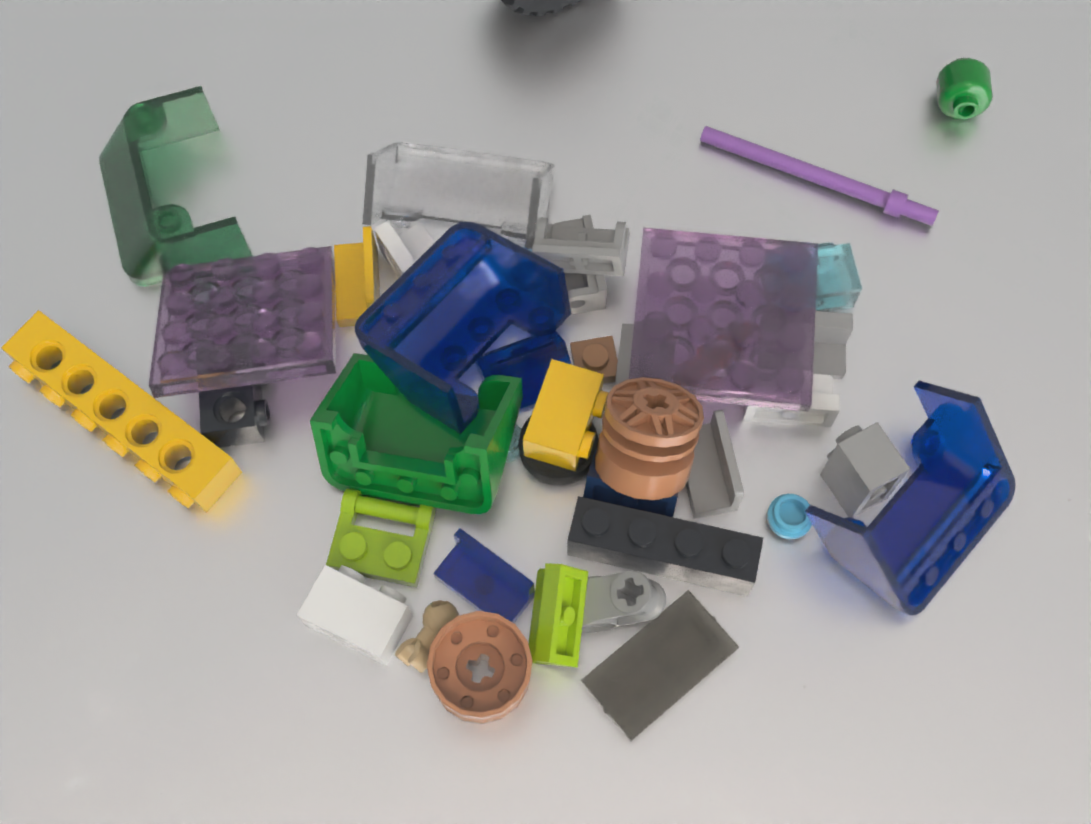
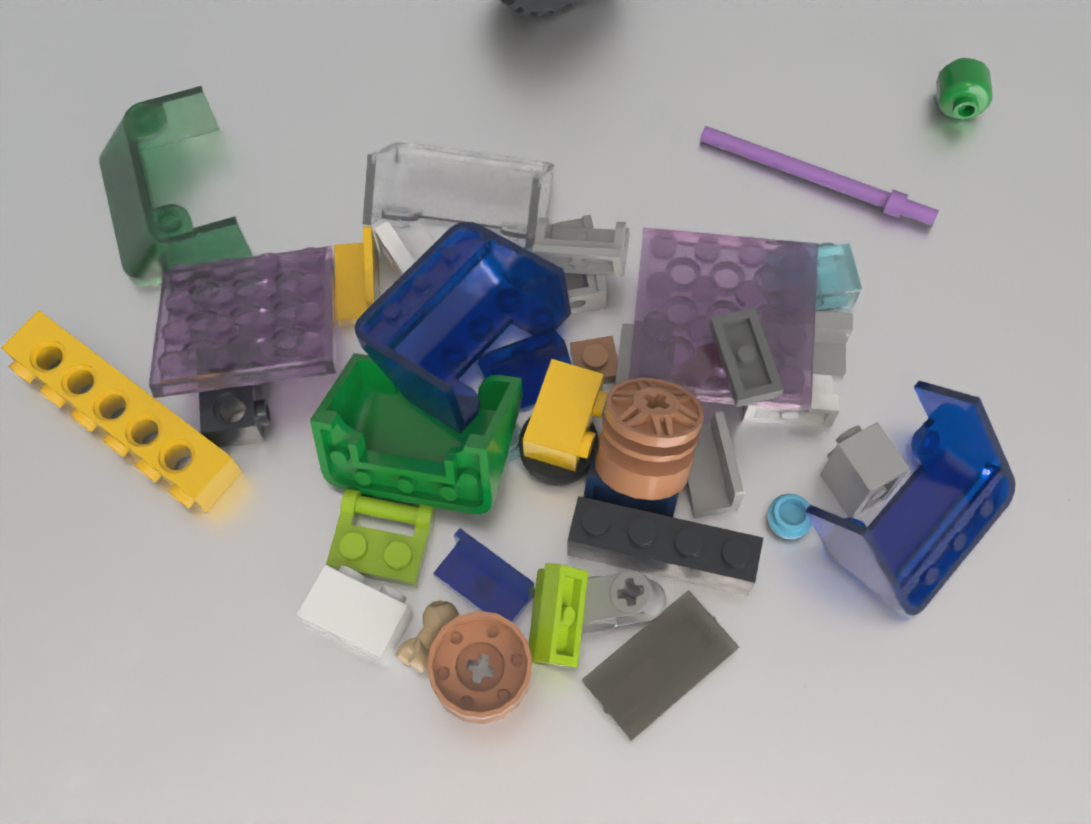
(746, 357): none -> dark grey plate

